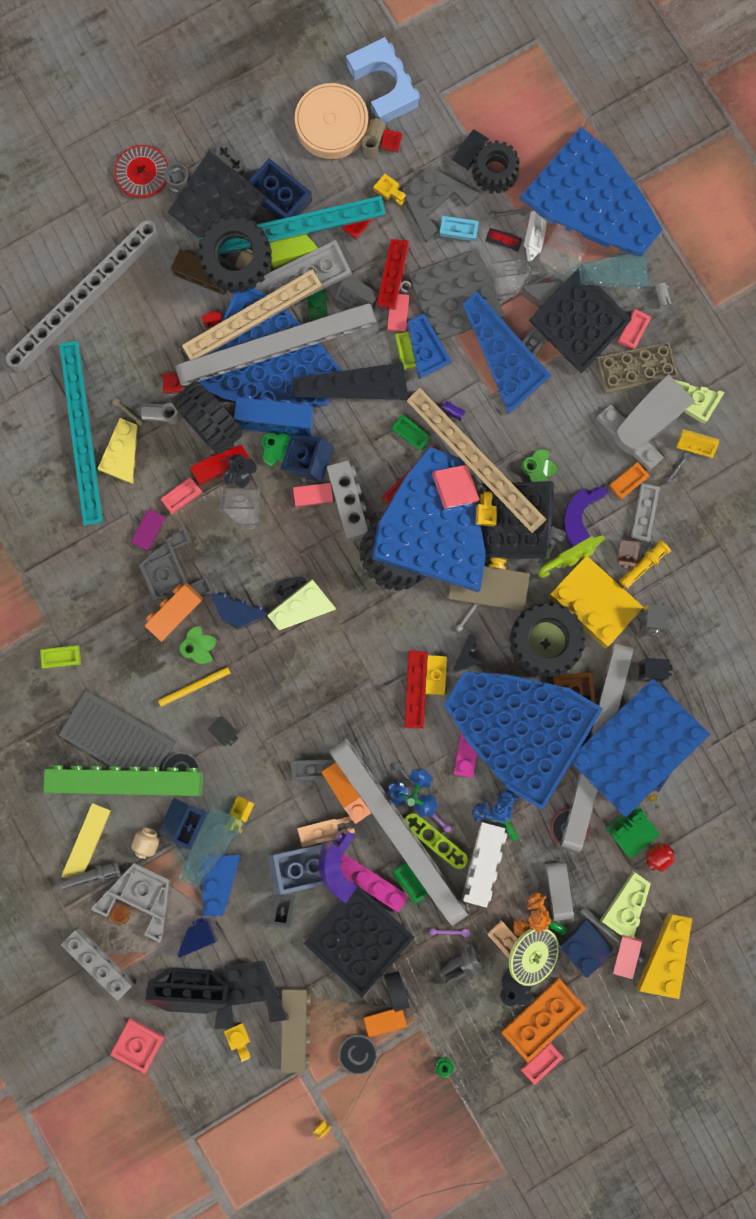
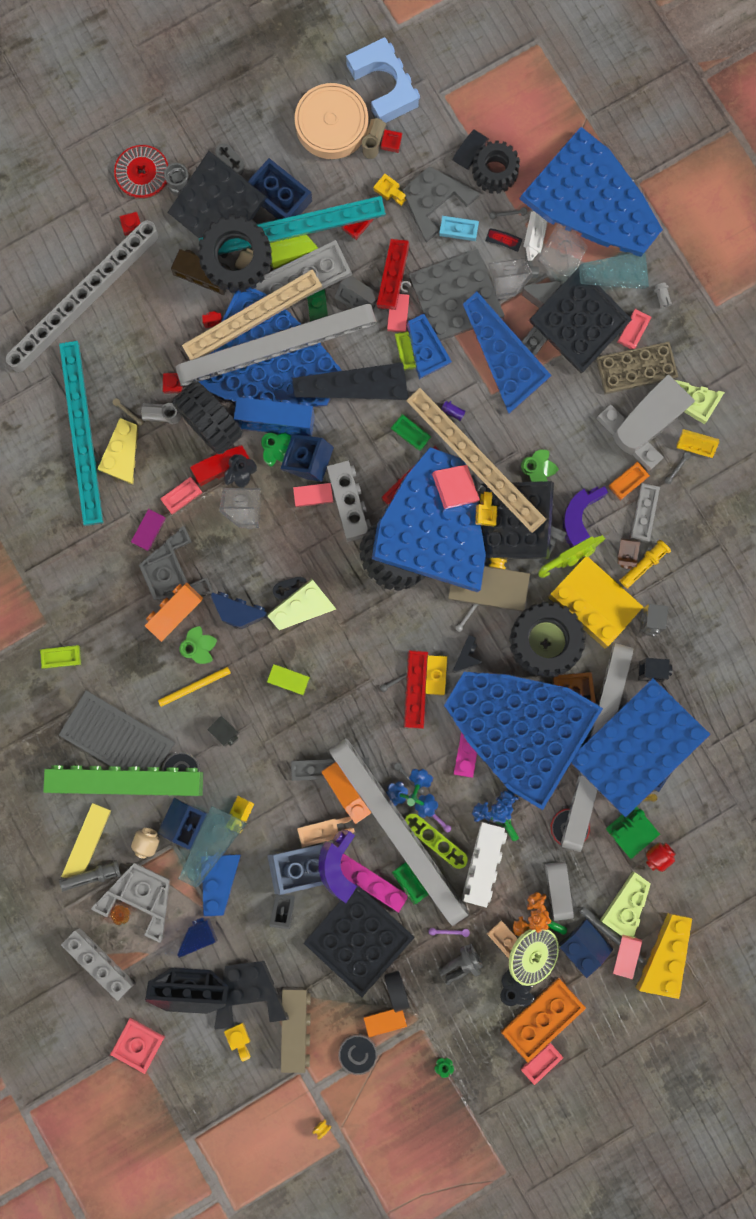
(129, 222): none -> red plate
(288, 679): none -> lime tile

